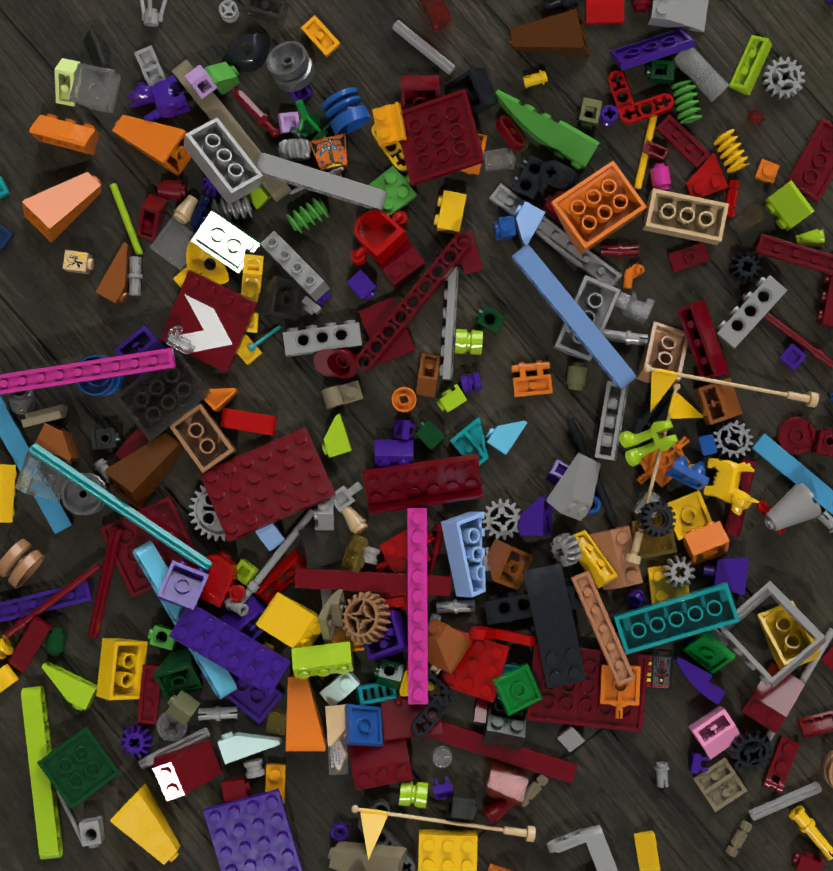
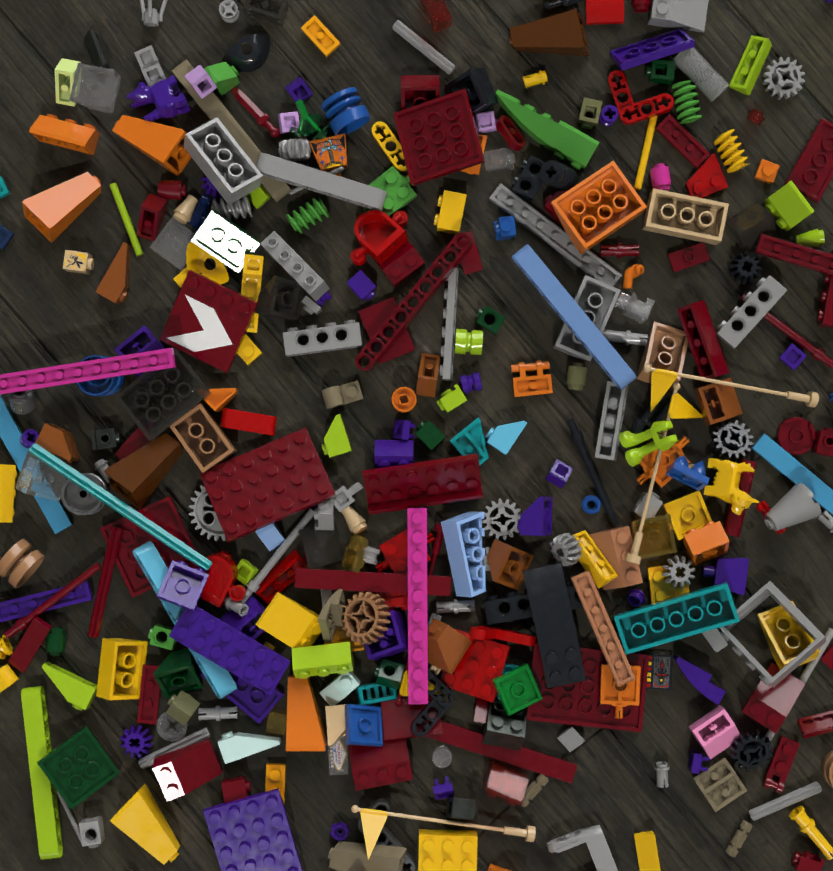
(23, 438): none -> dark purple bush
(45, 415): dark tan slope -> none
(135, 276): light grey pin -> none
(182, 343): clear bracket -> none
(251, 347): teal piece -> none
(254, 768): light grey wheel -> none
(290, 66): flat silver wheel -> none
(335, 363): dark red piece -> none
(389, 124): light orange plate -> none
(413, 794): lime wheel -> none
(485, 122): none -> lavender tile
(496, 811): dark red cone -> none
(527, 221): light blue slope -> none
(576, 488): light grey slope -> none
(645, 519): black tyre -> none
(655, 151): dark red piece -> none
(707, 444): blue slope -> none
(708, 652): green tile -> none
(731, 197): red axle -> none

